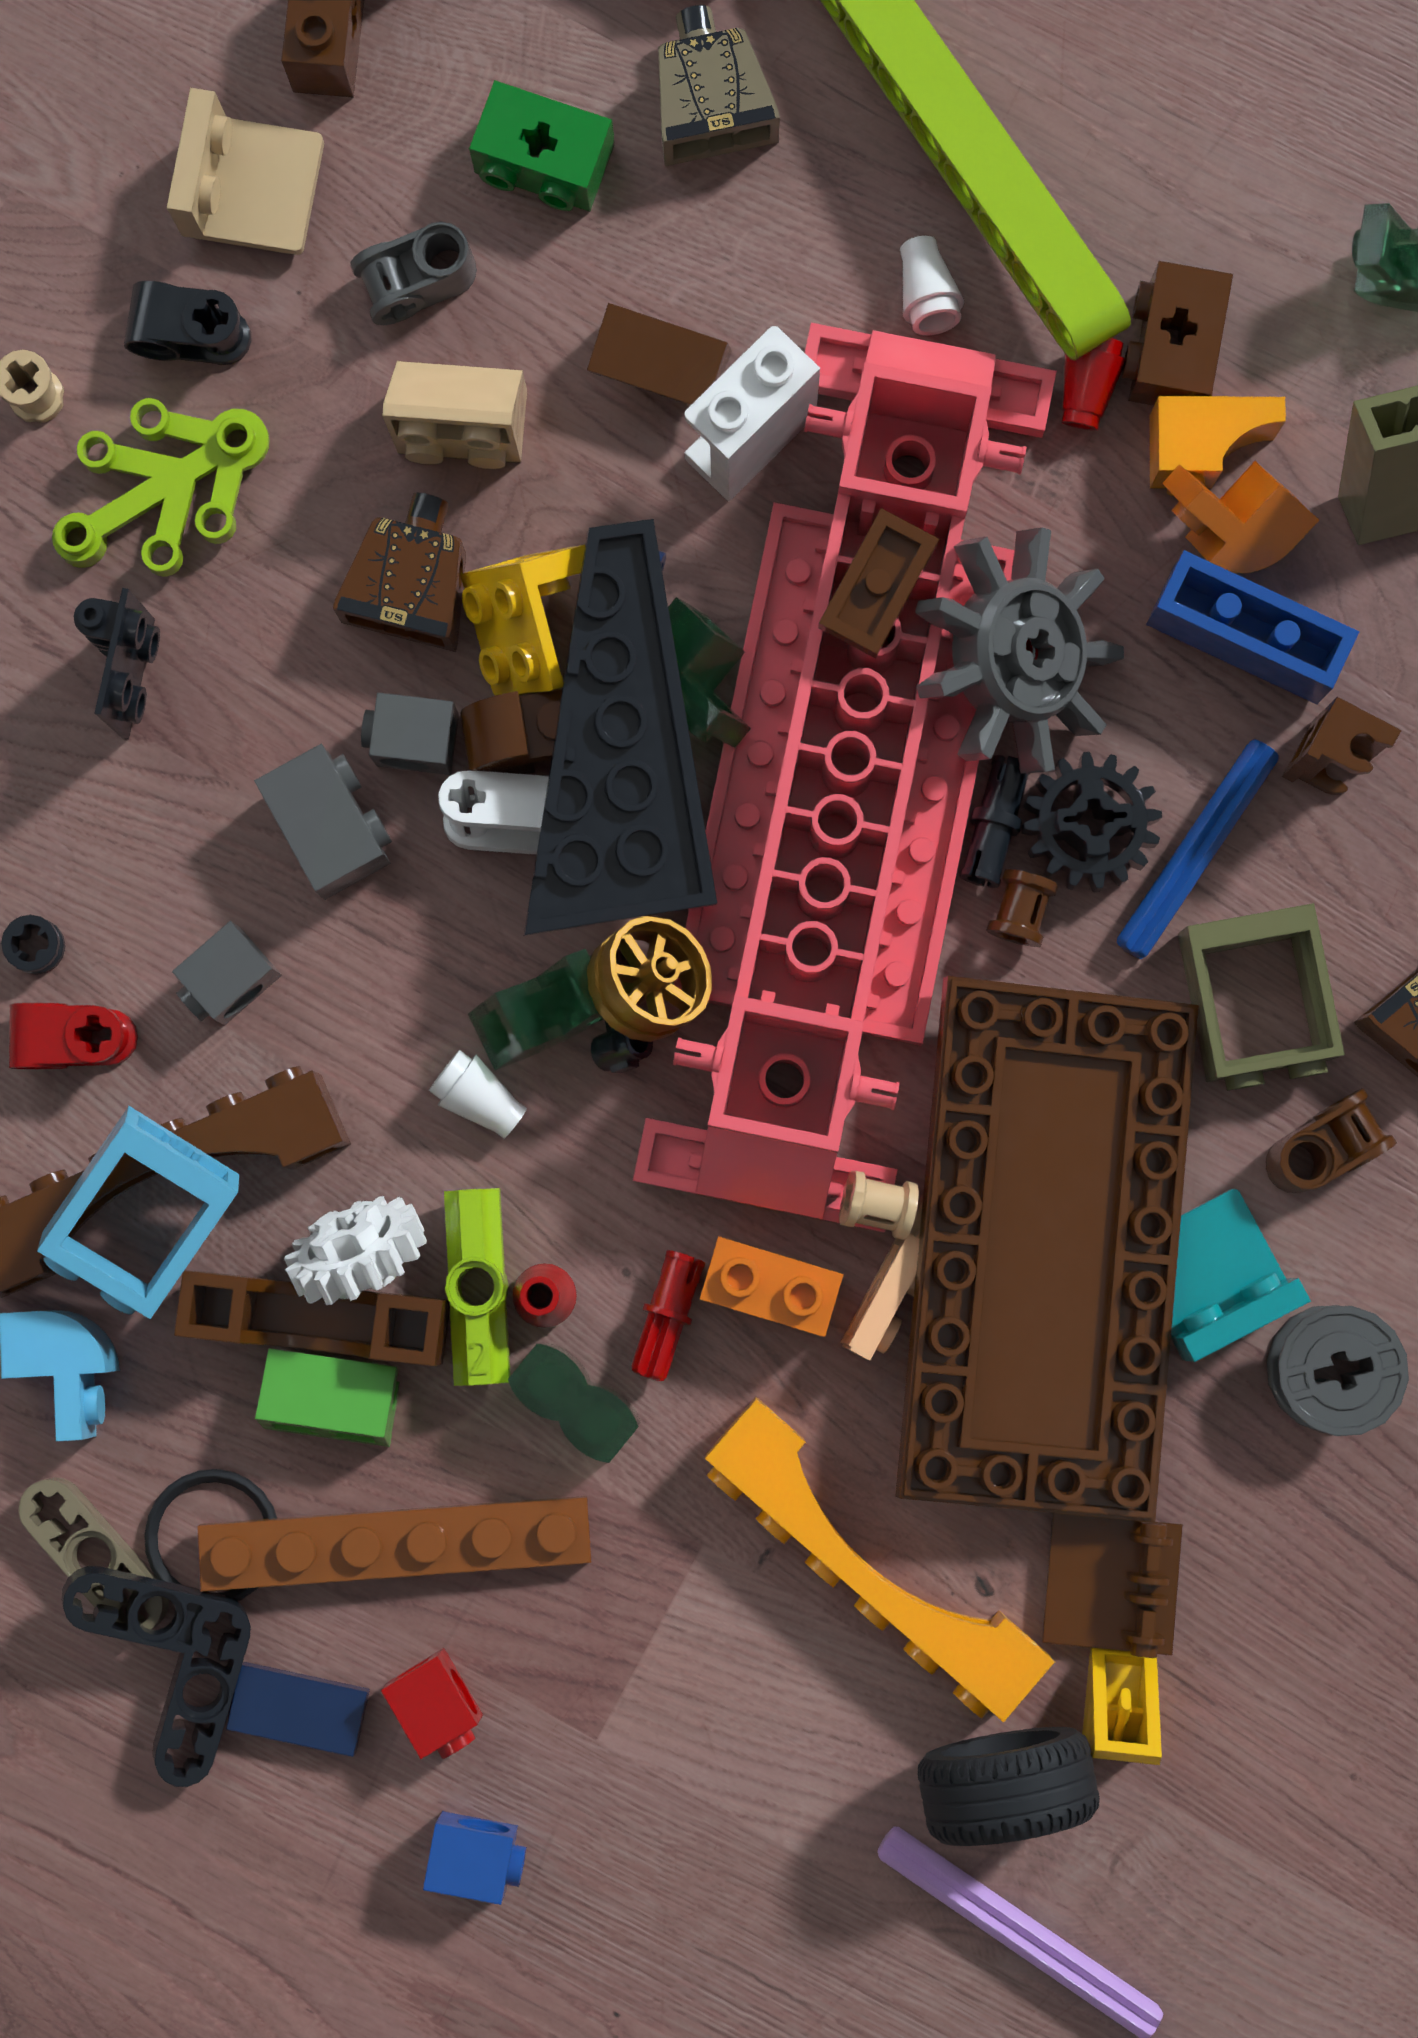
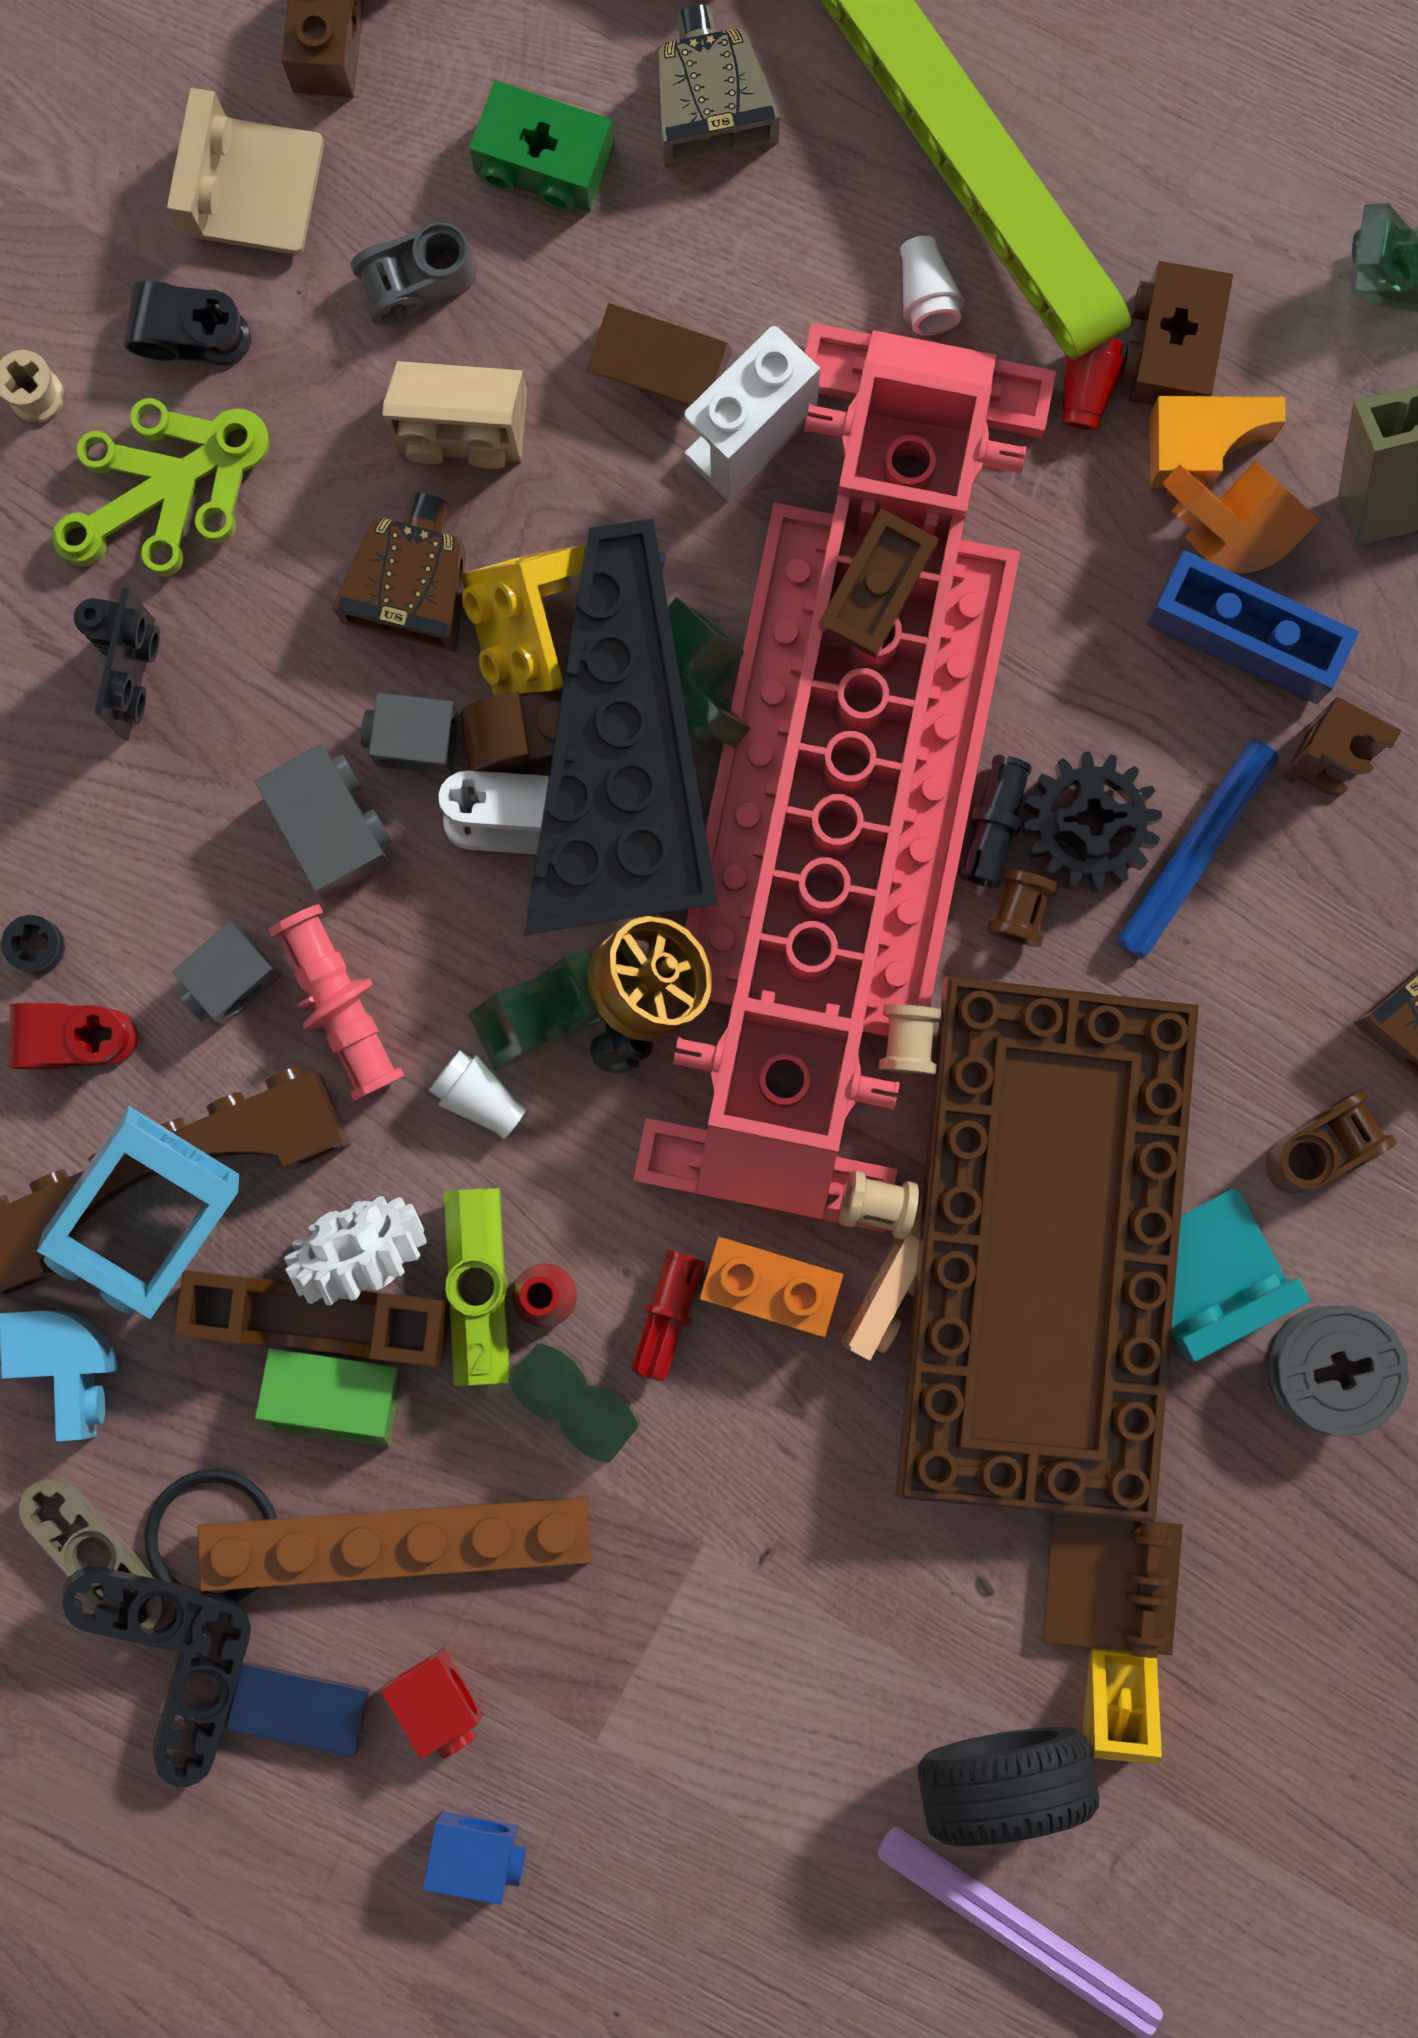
(335, 1001): none -> coral piece
(910, 1039): none -> tan bush
(986, 1657): light orange arch -> none
(1018, 650): dark grey gear -> none
(1291, 923): olive window -> none

